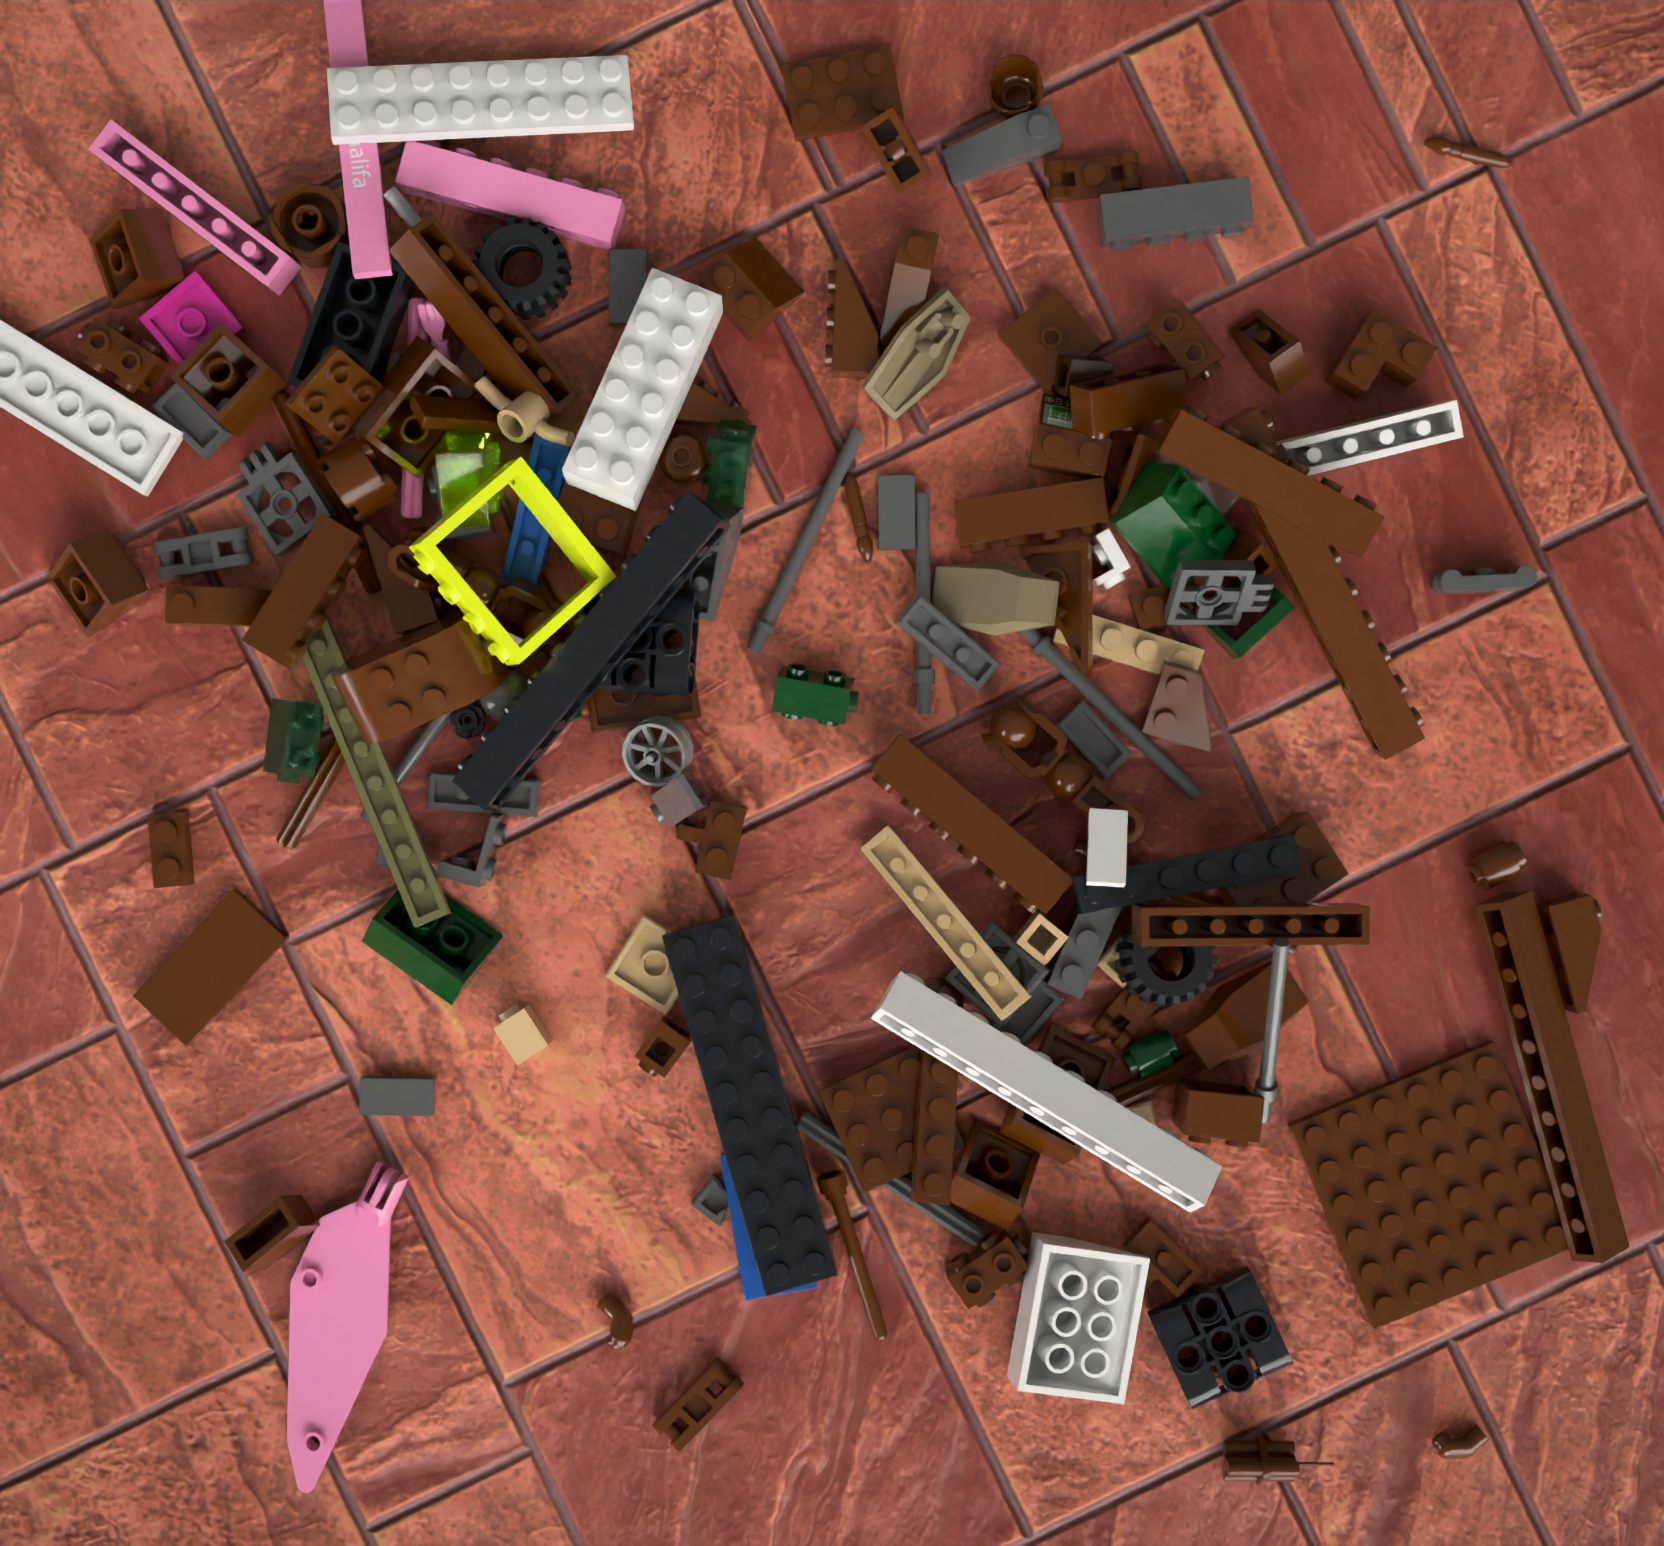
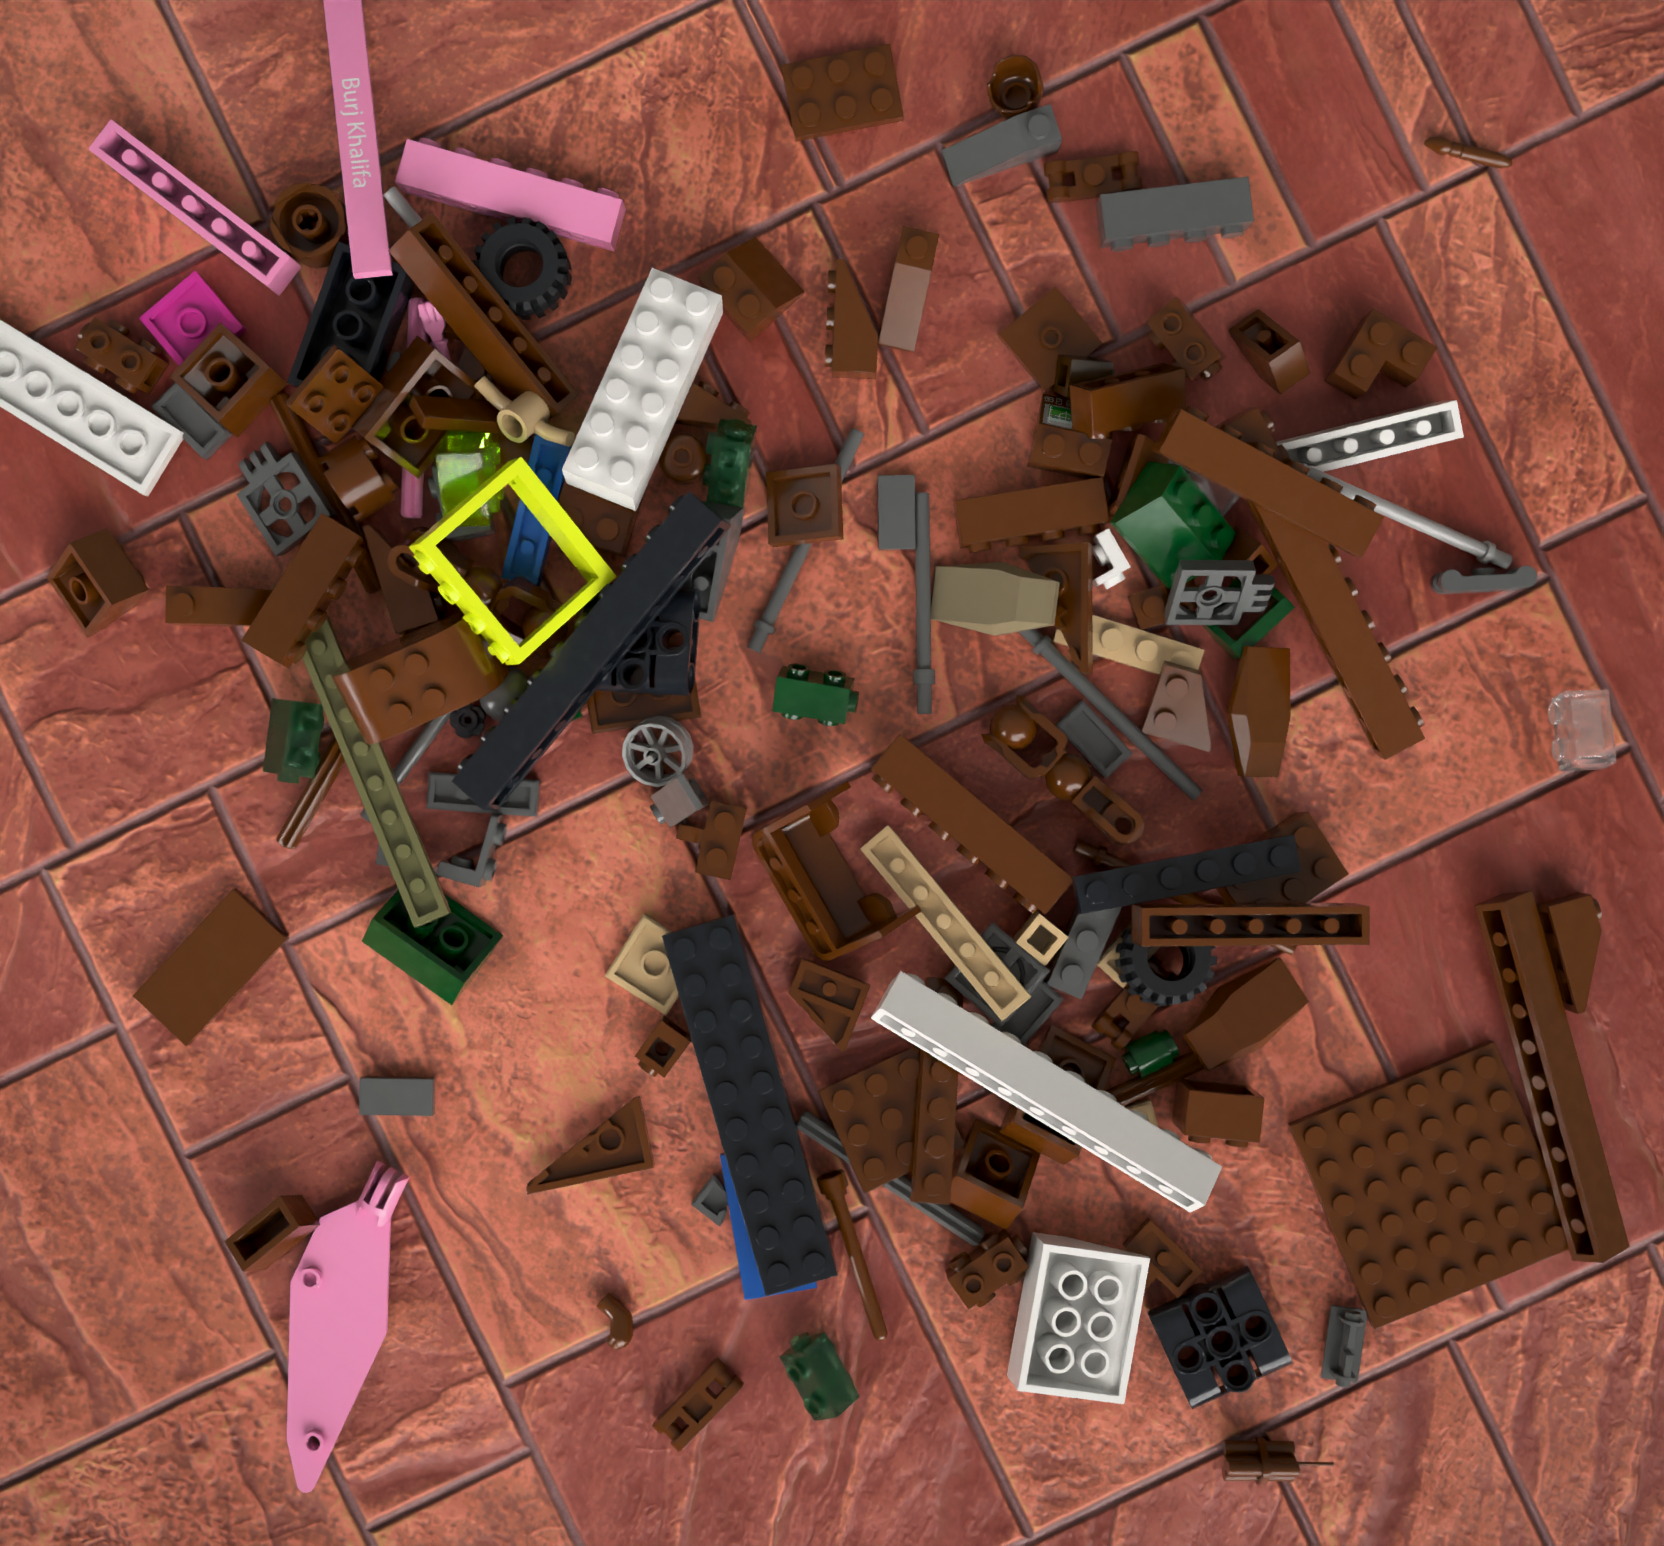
(136, 256): reddish brown slope -> none
(171, 849): reddish brown plate -> none
(203, 553): dark grey plate -> none
(479, 99): white plate -> none
(522, 1032): tan brick -> none
(610, 1150): none -> reddish brown wing
(626, 280): dark grey tile -> none
(804, 505): none -> reddish brown plate
(819, 883): none -> reddish brown windscreen
(819, 1375): none -> clear green brick
(829, 999): none -> reddish brown wing
(858, 517): reddish brown piece -> none
(896, 149): reddish brown brick -> none
(917, 355): dark tan piece -> none
(947, 642): dark grey tile -> none
(1107, 847): white tile -> none
(1260, 710): none -> reddish brown piece
(1266, 1083): dark grey bar -> none
(1344, 1345): none -> dark grey hinge
(1461, 1447): reddish brown arm -> none
(1484, 551): none -> light grey bar
(1496, 864): reddish brown brick -> none
(1582, 730): none -> clear brick

